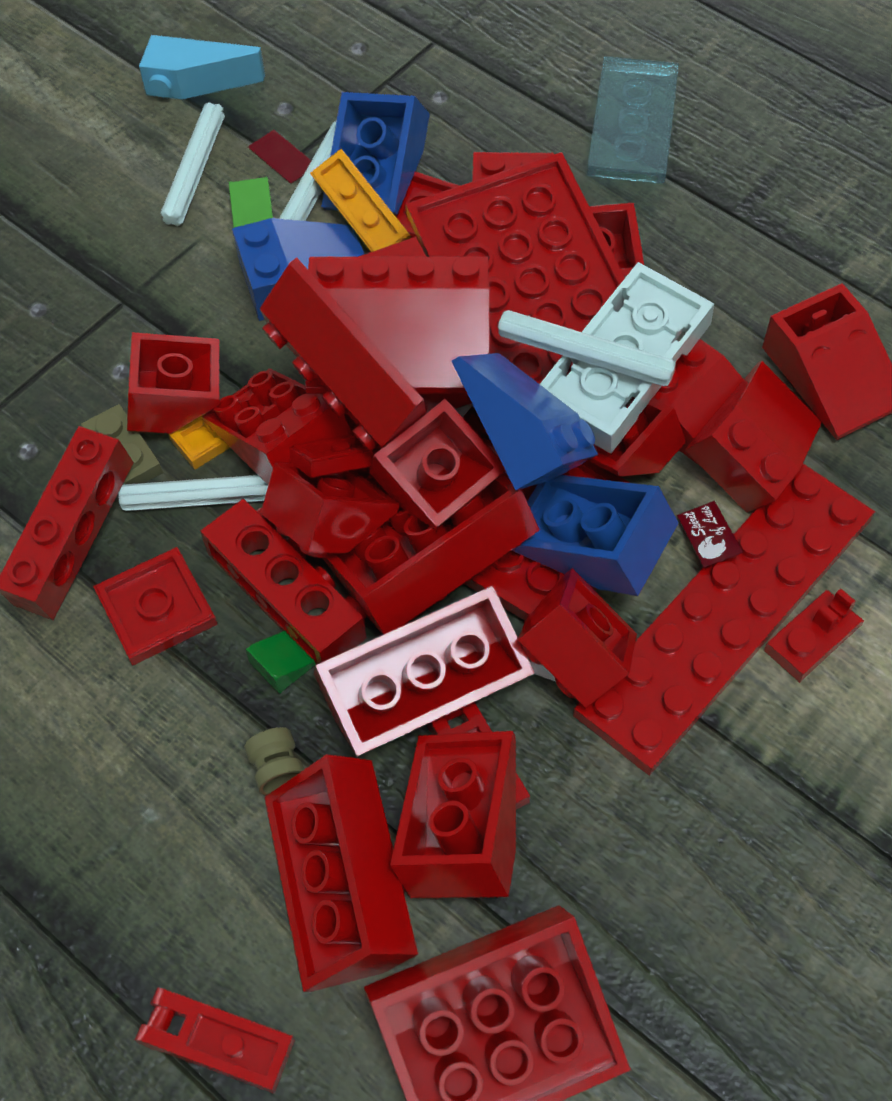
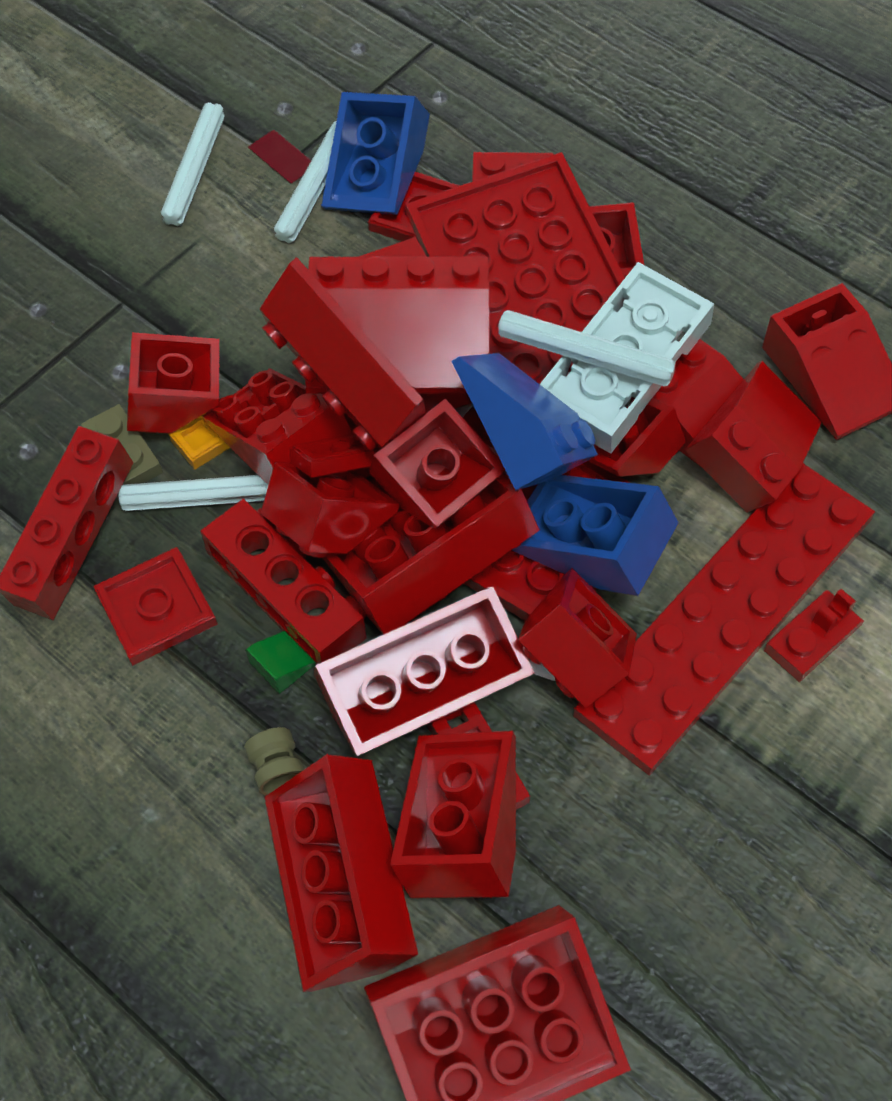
(196, 67): medium azure slope -> none
(217, 1040): red plate -> none
(250, 201): bright green tile -> none
(271, 244): blue slope -> none
(358, 202): light orange tile -> none
(633, 120): clear light blue tile -> none
(709, 534): dark red sticker -> none

